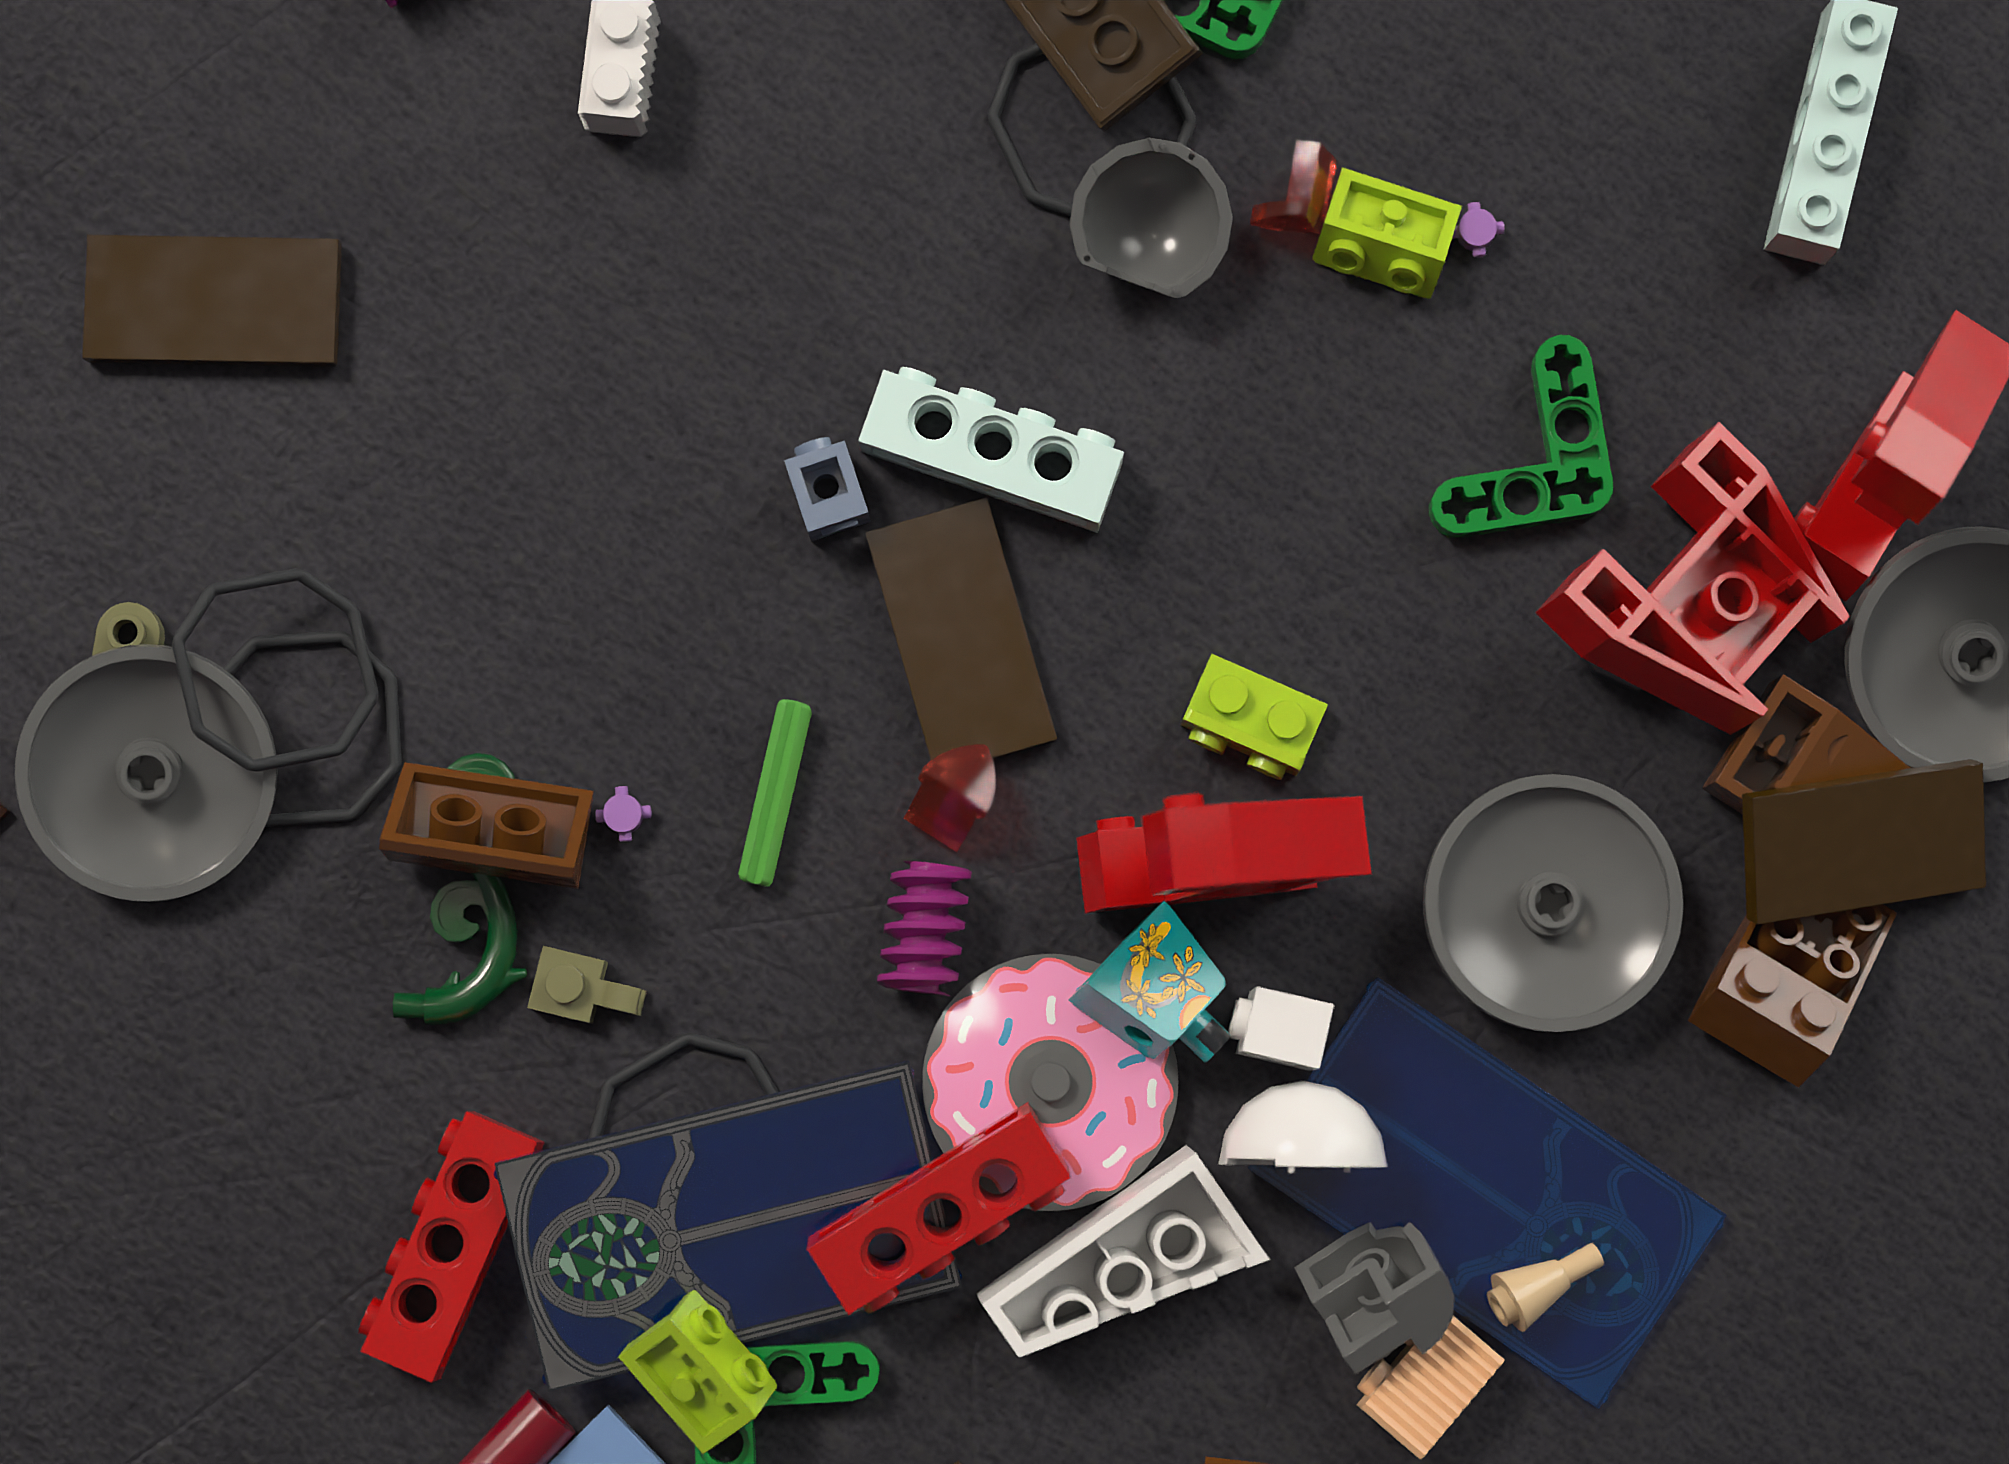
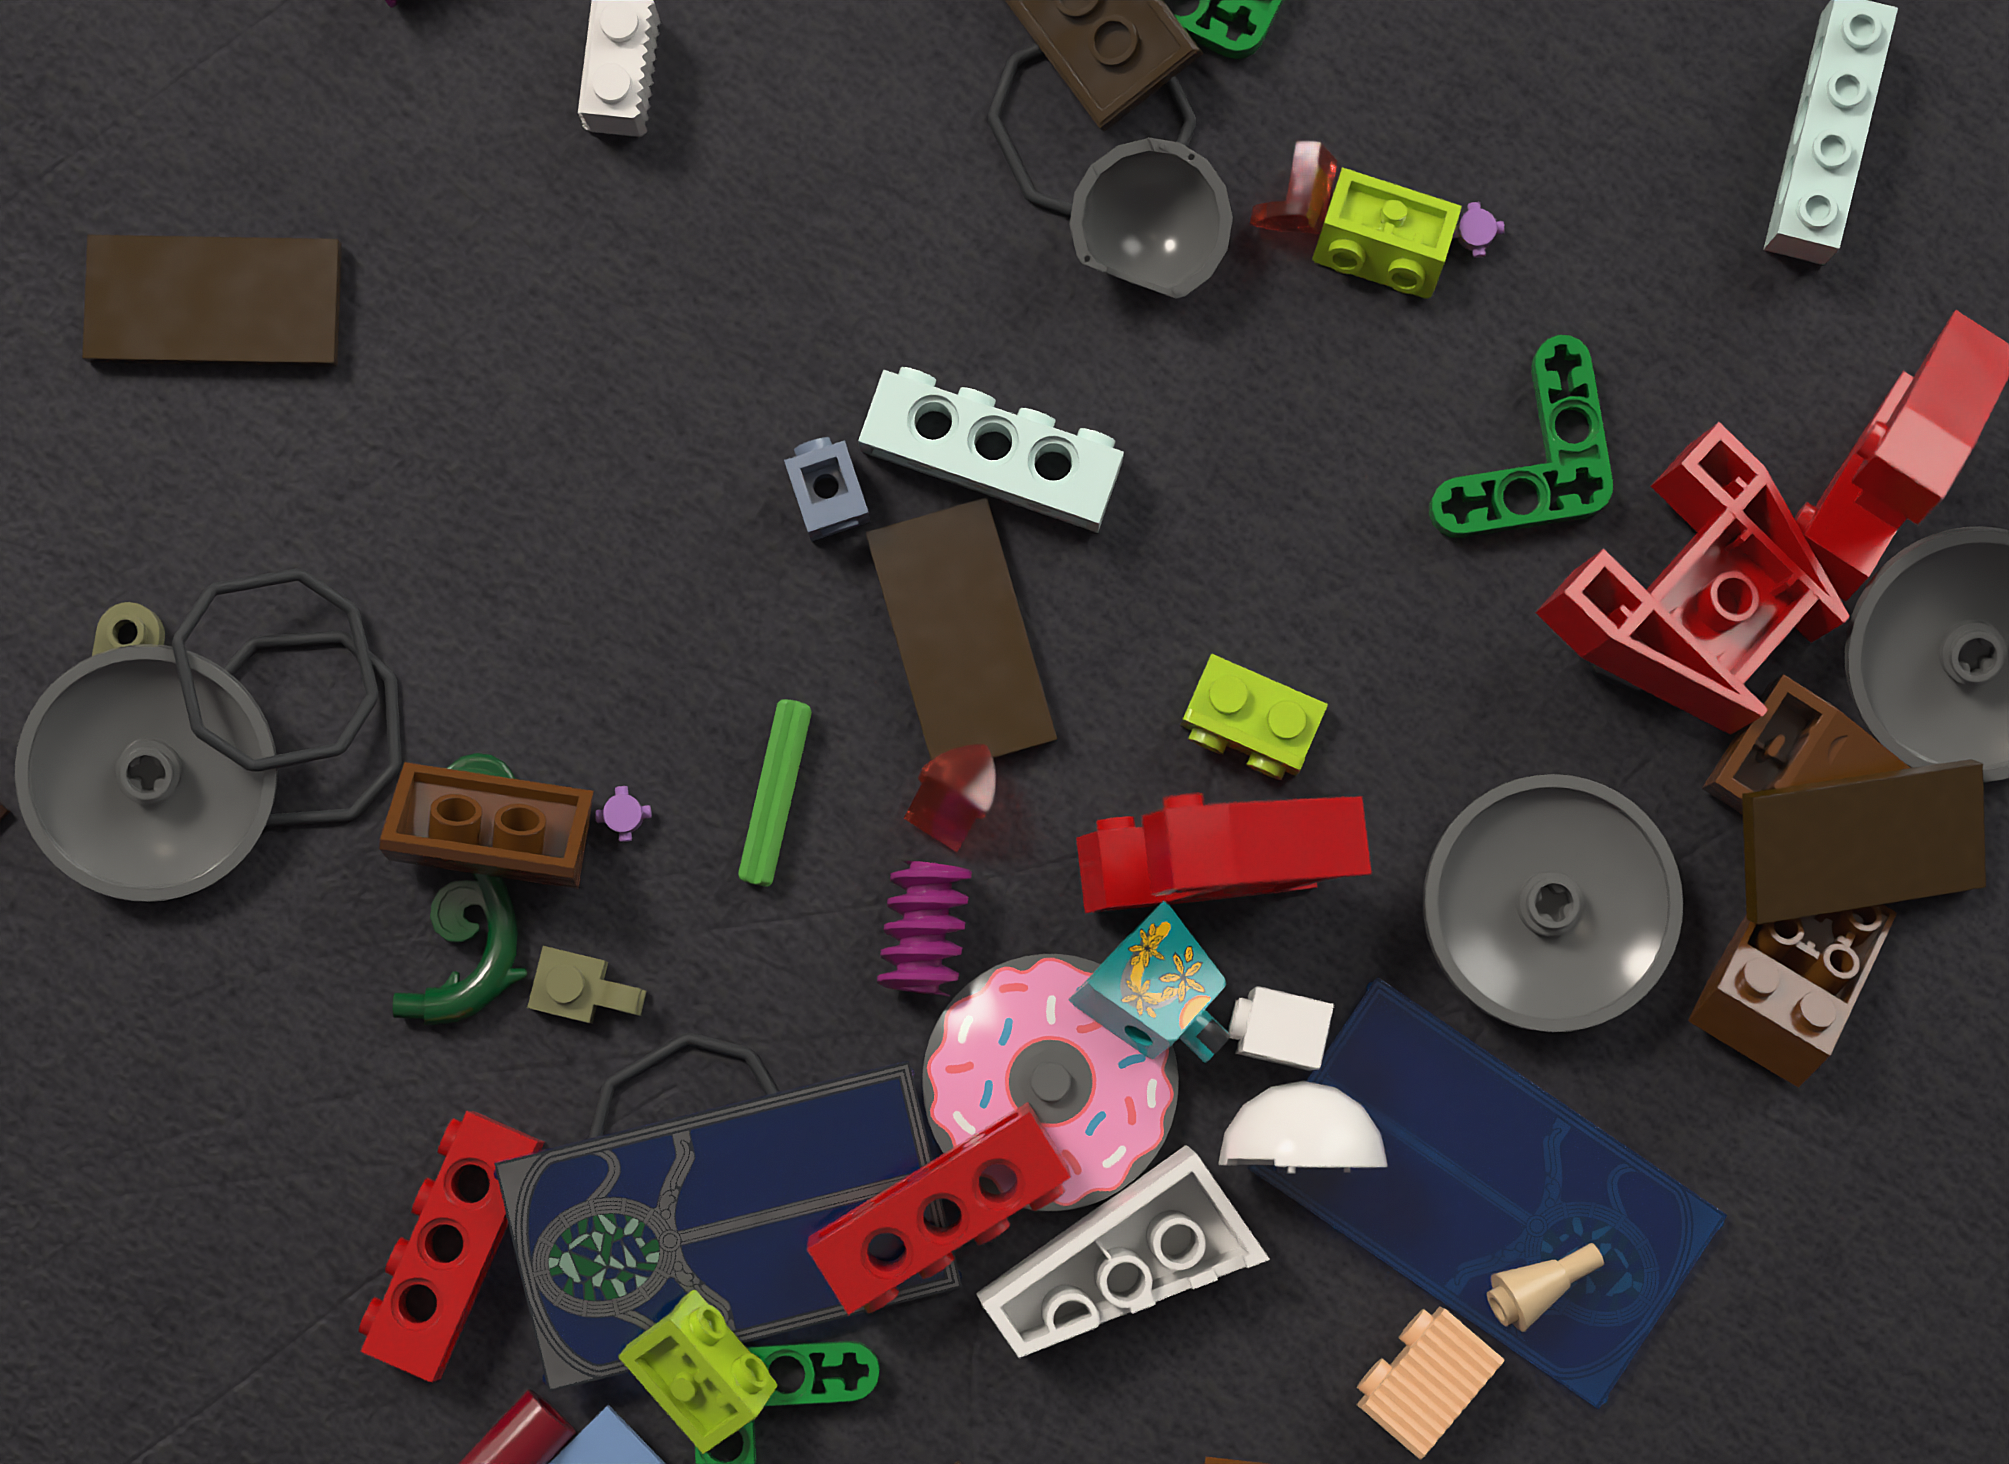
(1379, 1292): dark grey brick -> none

